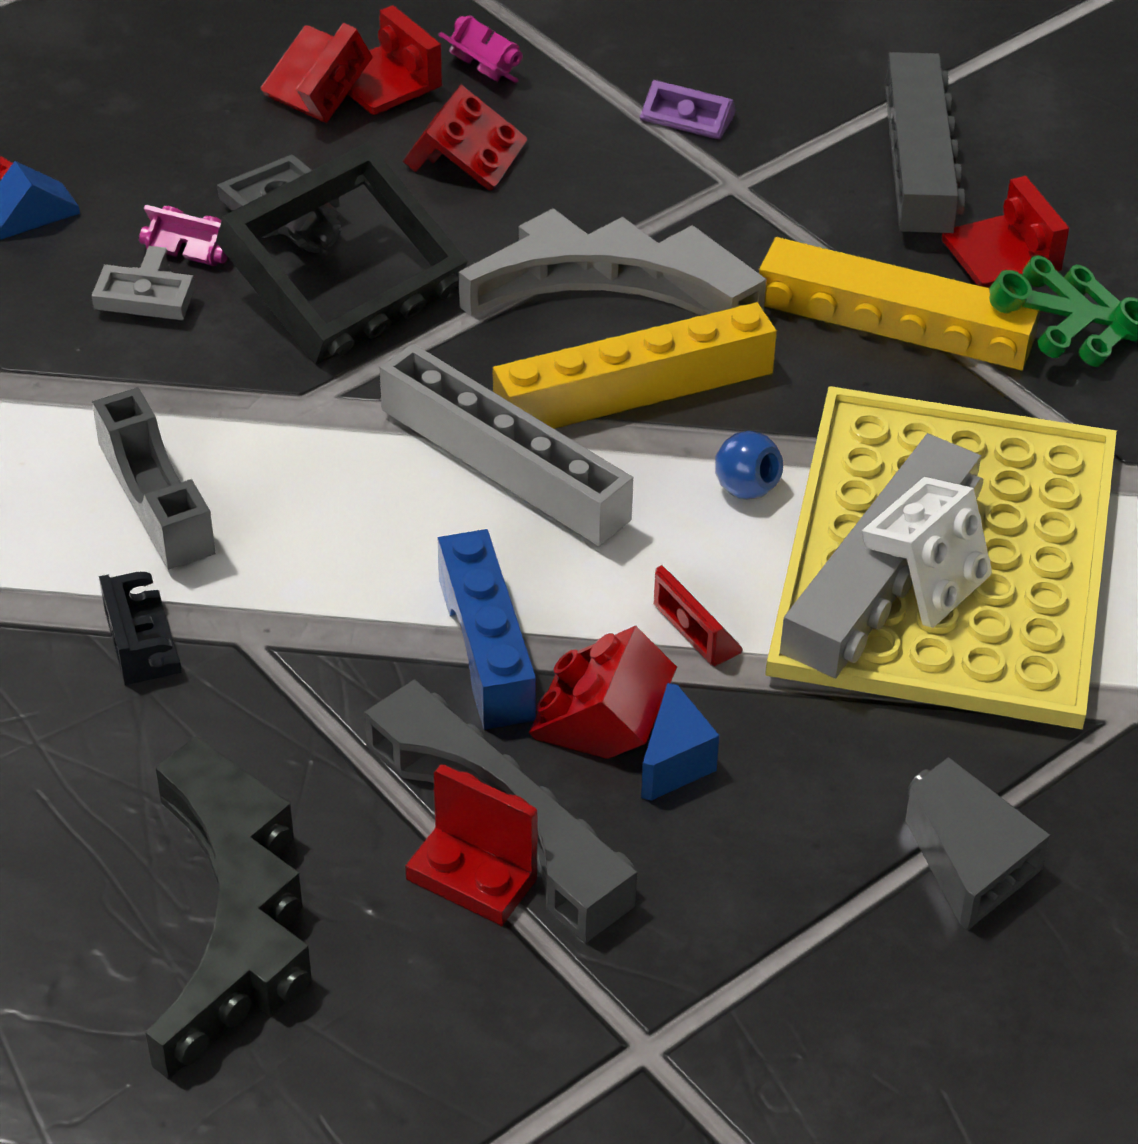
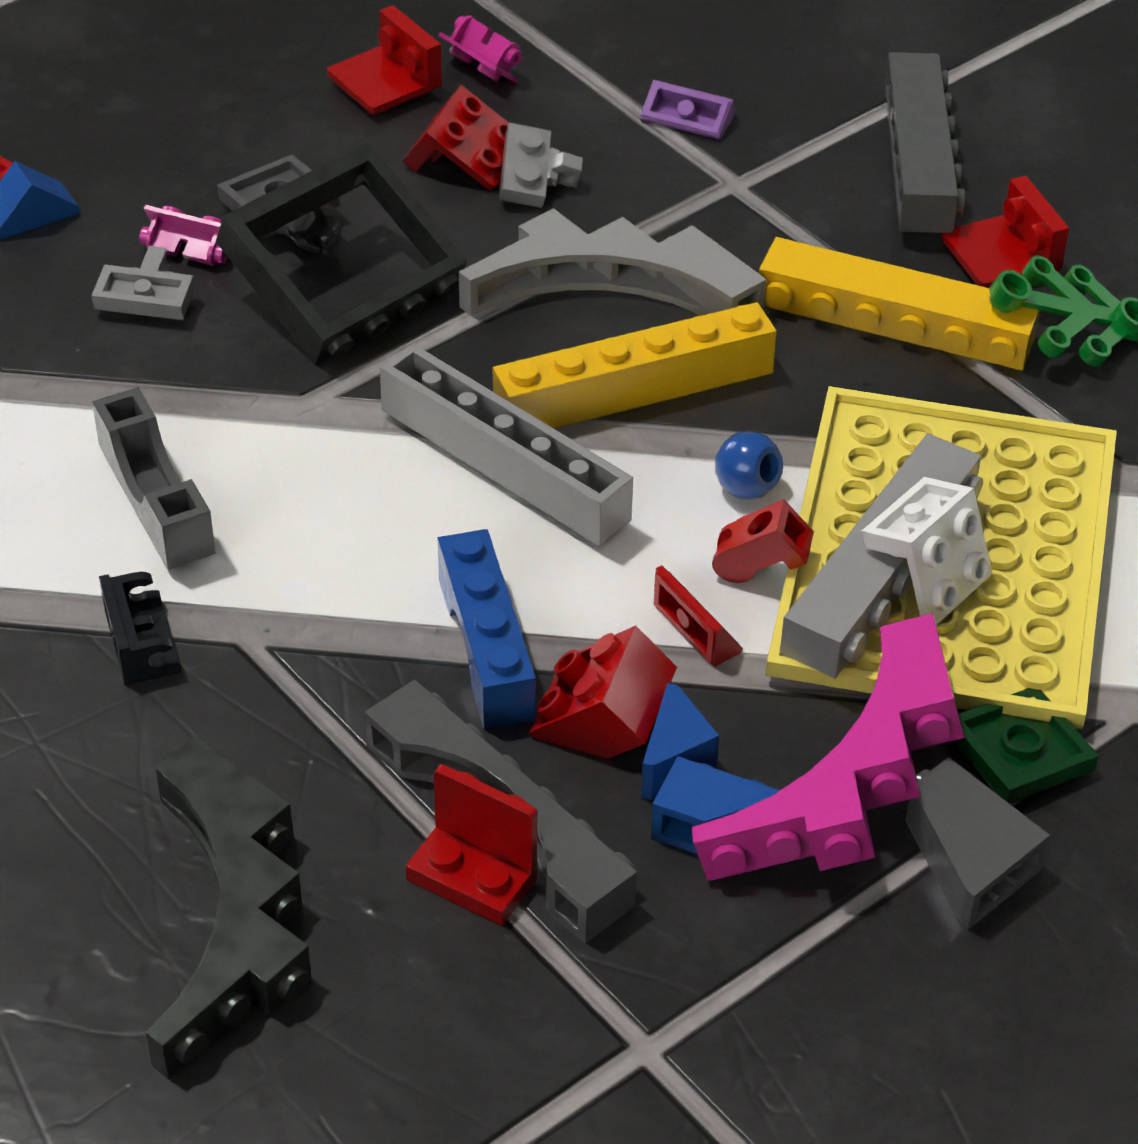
(318, 71): red bracket -> none
(533, 165): none -> light grey hinge
(697, 795): none -> blue slope
(762, 540): none -> red leg
(868, 769): none -> dark pink arch
(1023, 753): none -> dark green plate

